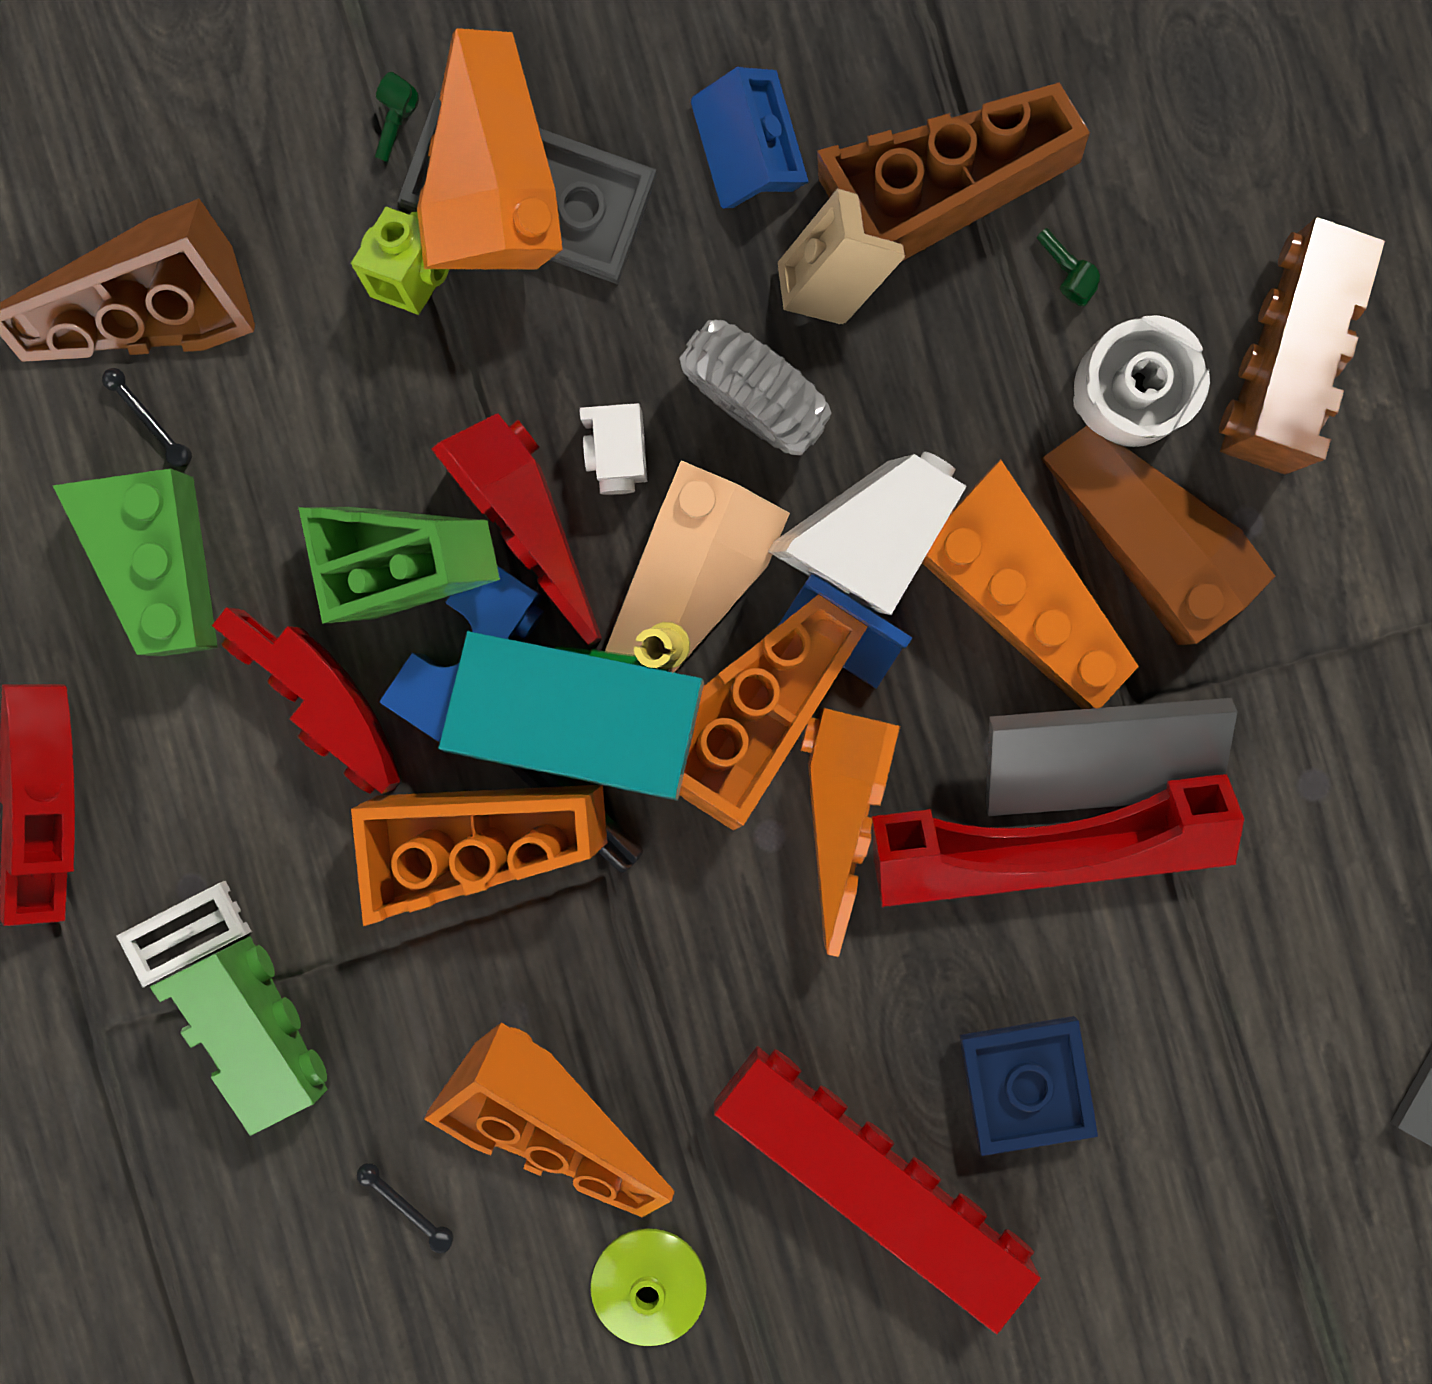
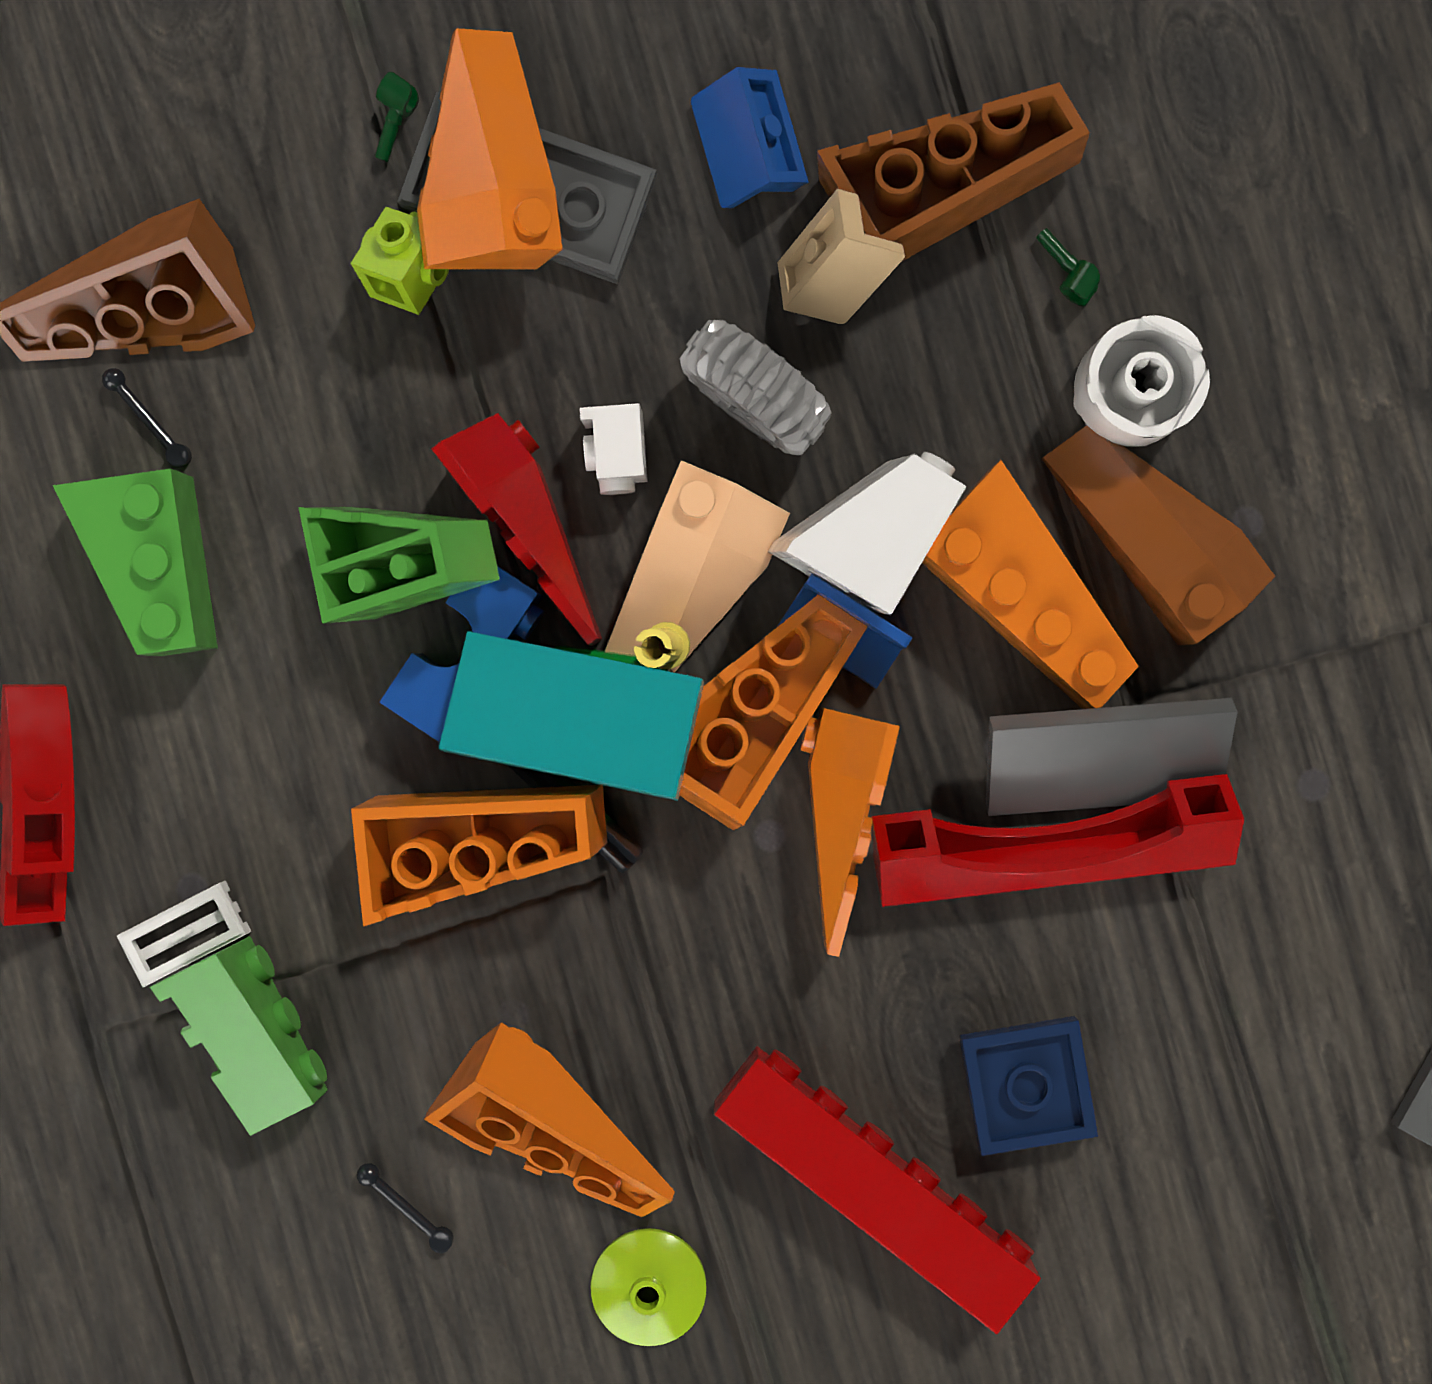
(334, 710): red slope -> none
(1301, 348): wedge -> none

